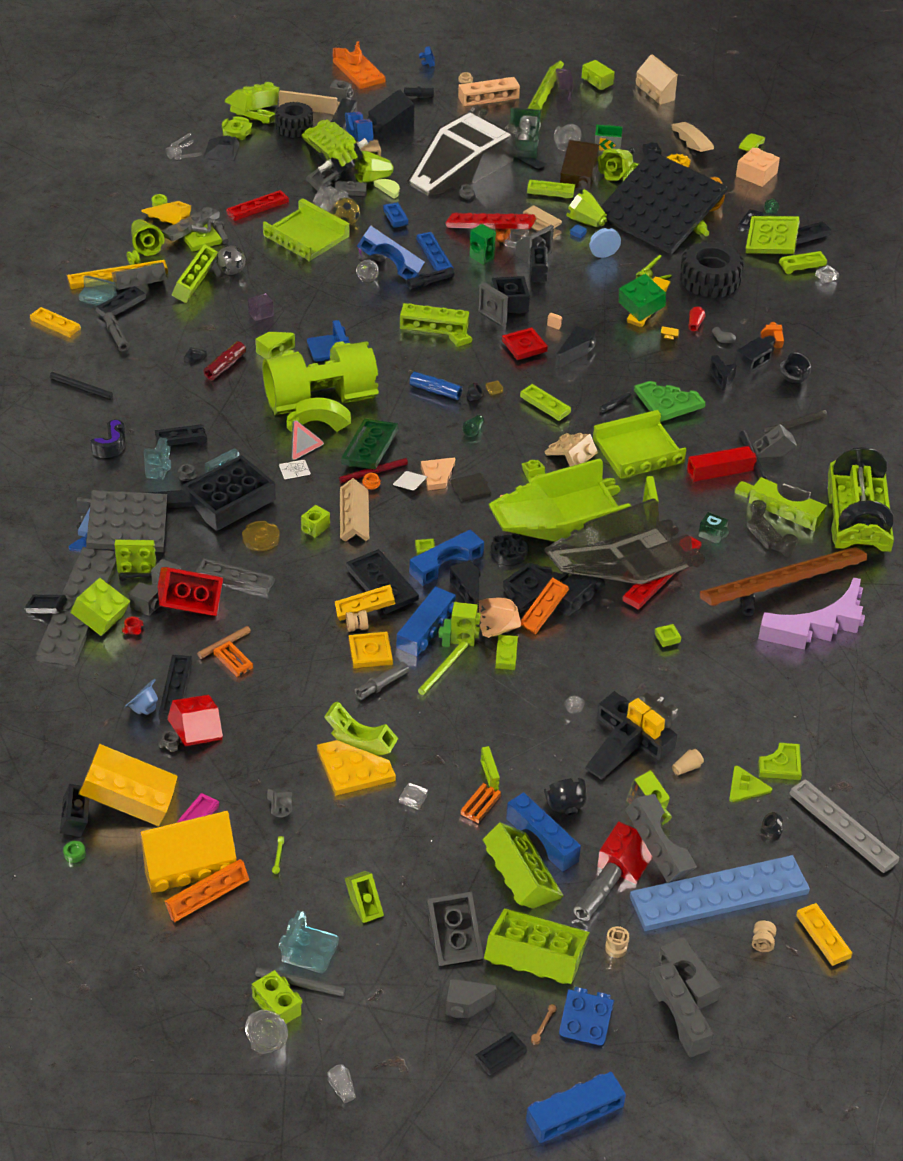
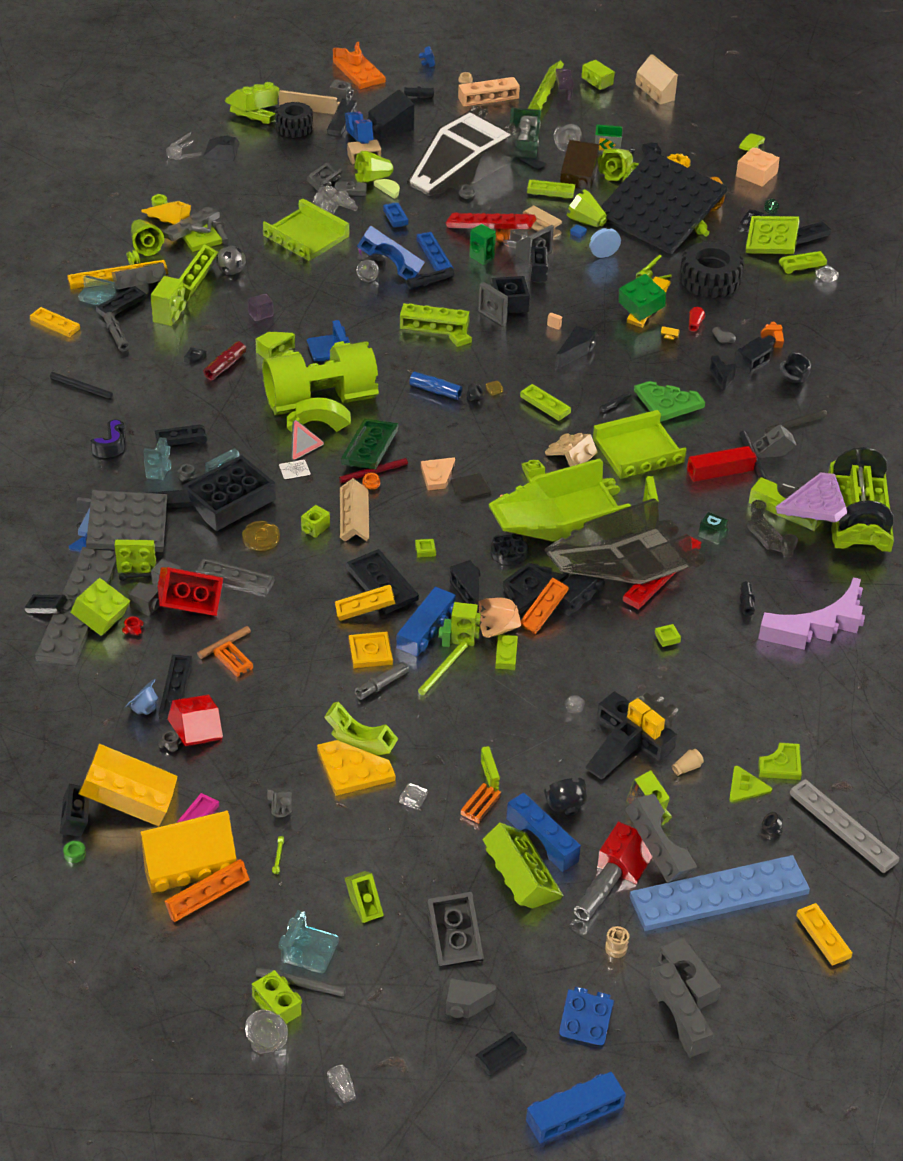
(168, 300): none -> lime brick
(238, 127): lime plate -> none
(257, 205): red tile -> none
(334, 146): lime piece -> none
(346, 210): clear yellow piece -> none
(352, 621): tan wheel -> none
(410, 480): white sticker -> none
(462, 547): blue arch -> none
(472, 426): clear green cone -> none
(524, 343): red plate -> none
(535, 1039): medium nougat hinge -> none
(536, 946): lime slope -> none
(694, 137): tan slope -> none
(743, 489): lime piece -> none
(764, 936): tan wheel -> none
(782, 576): dark orange plate -> none
(816, 500): none -> lavender plate

